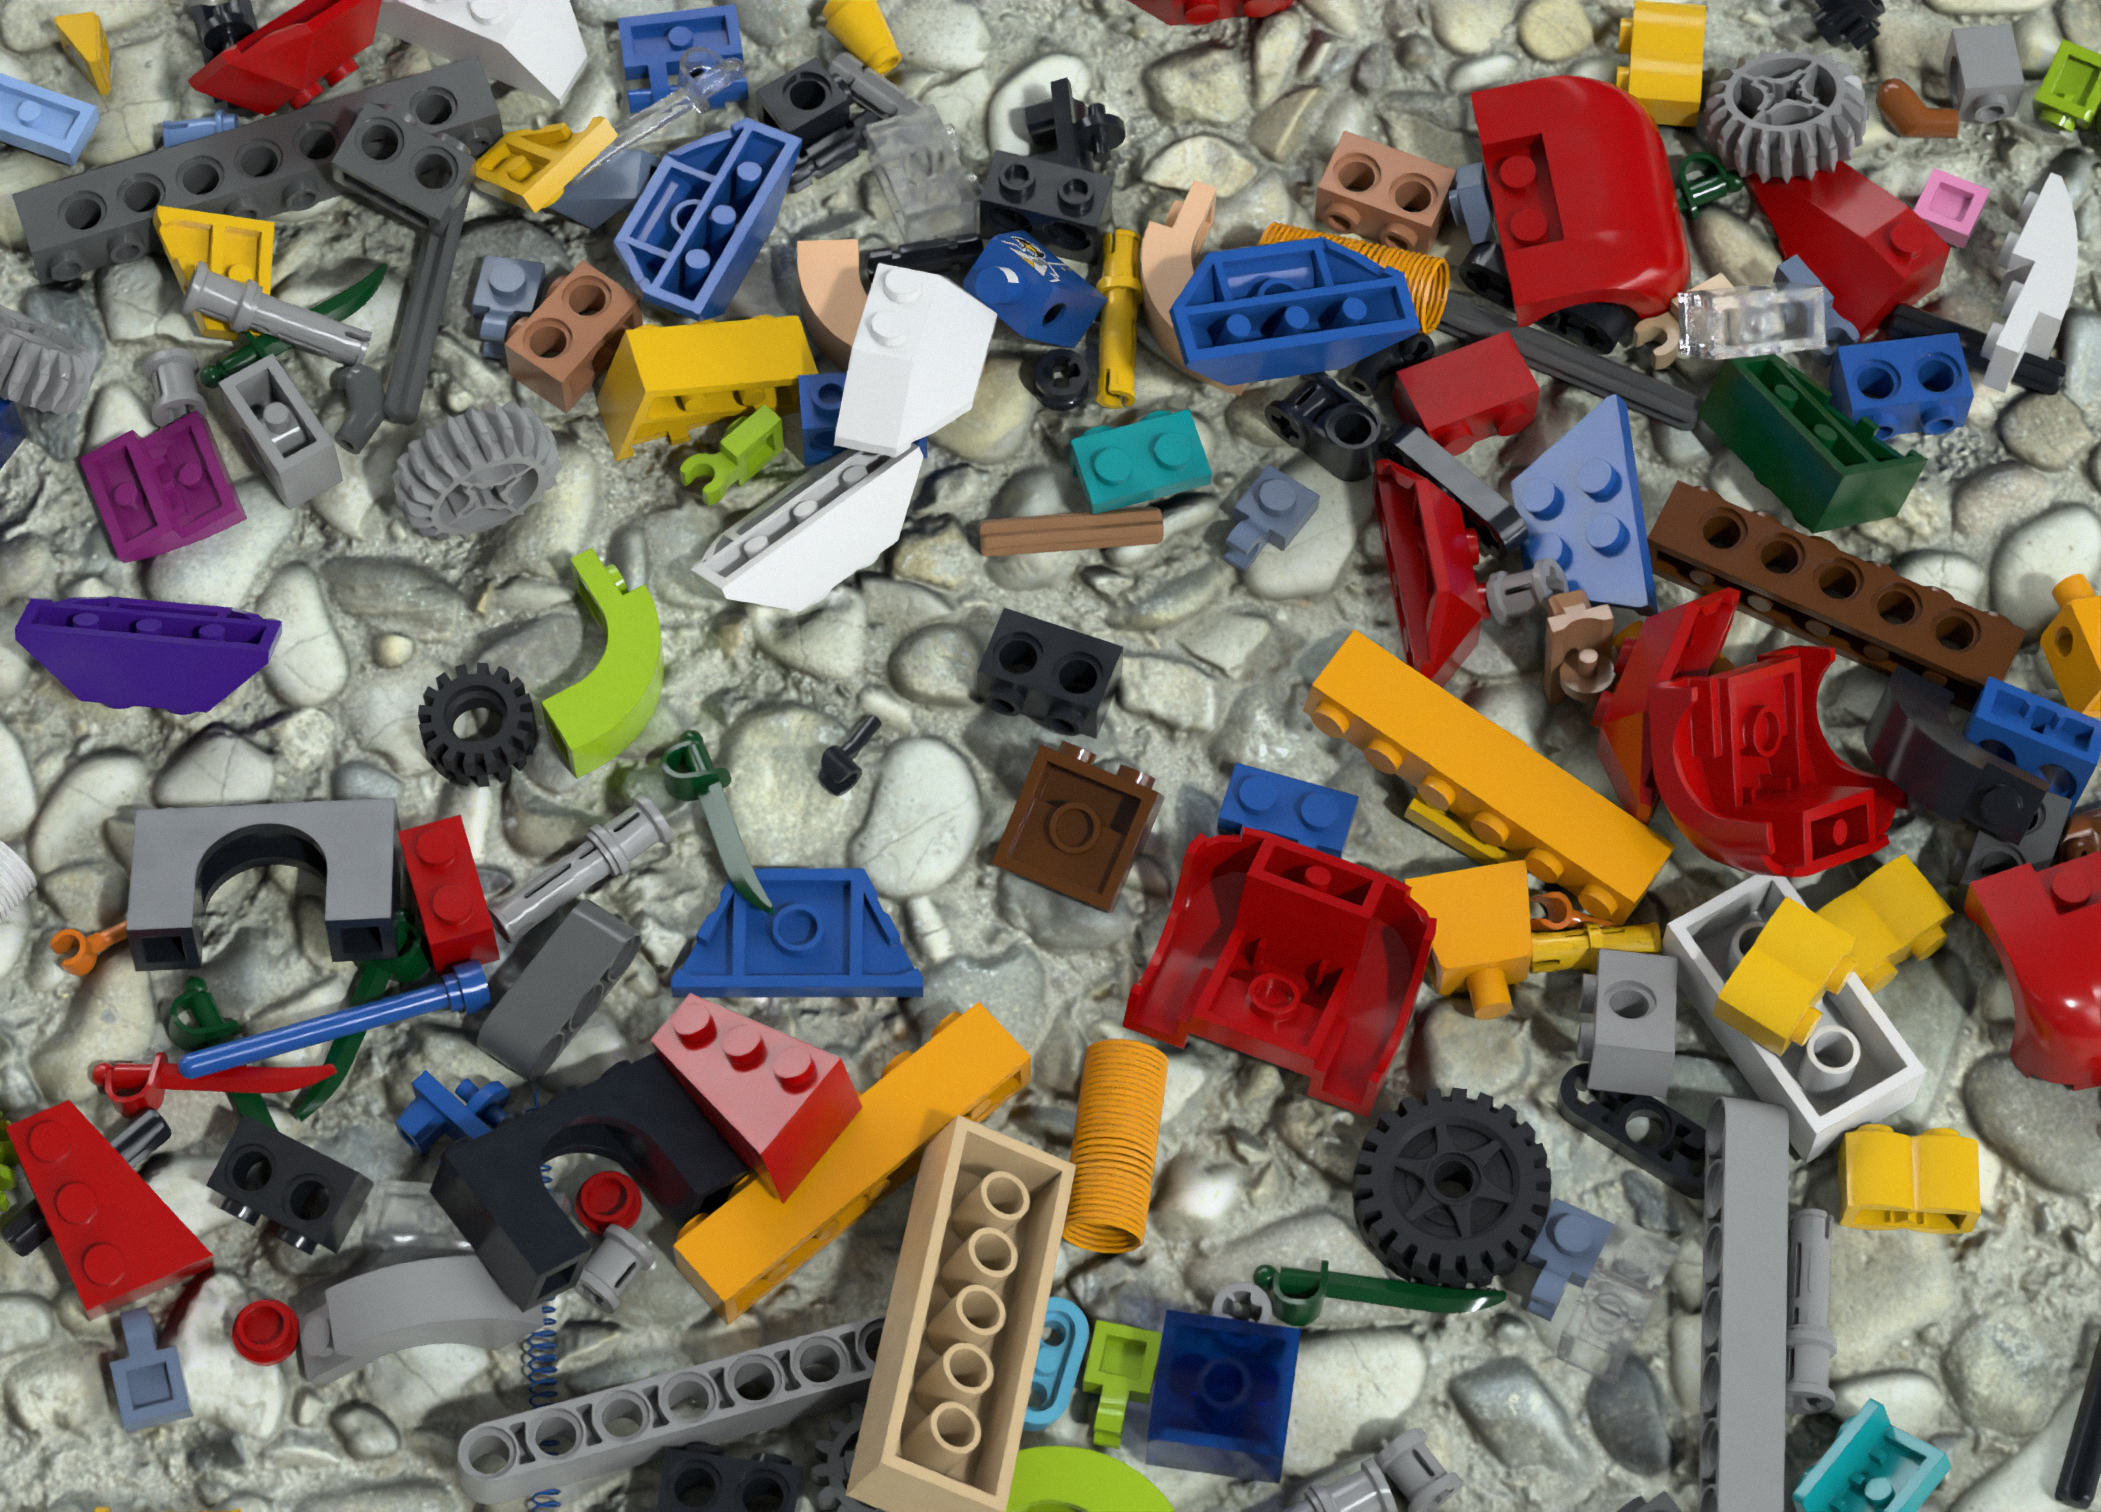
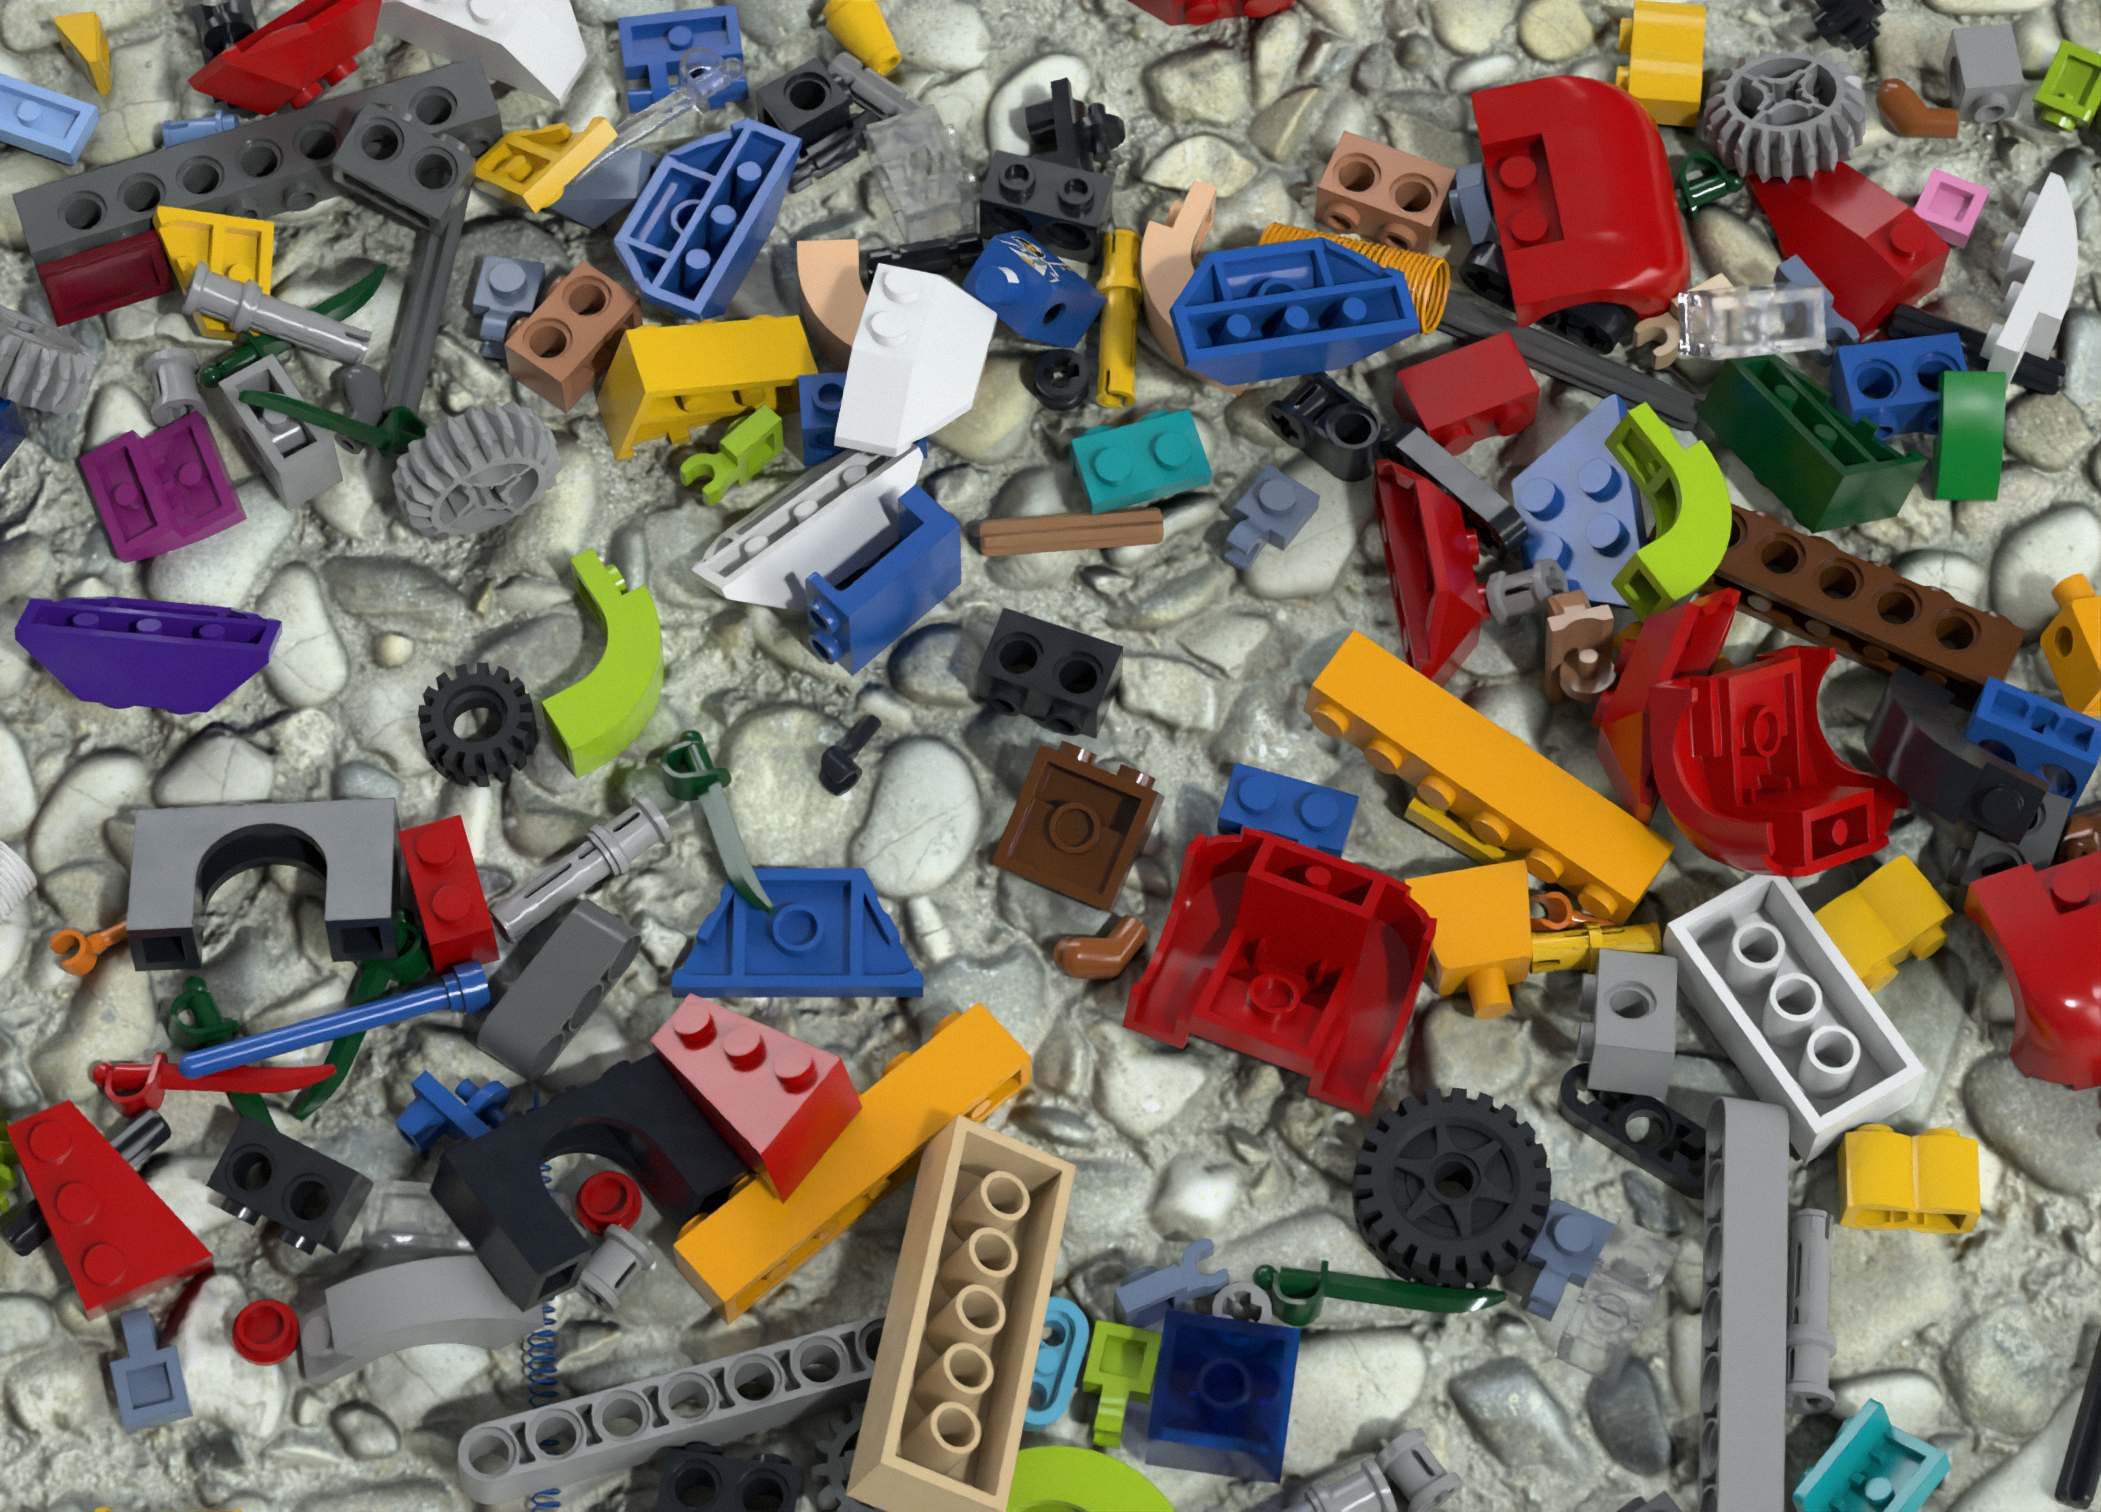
(106, 278): none -> dark red tile
(390, 439): none -> dark green sword
(893, 593): none -> blue panel
(1101, 956): none -> dark orange arm
(1115, 1136): light orange piece -> none
(1151, 1291): none -> sand blue plate
(1371, 370): black arm -> none
(1688, 509): none -> lime arch
(1785, 977): yellow brick -> none
(1970, 436): none -> green slope

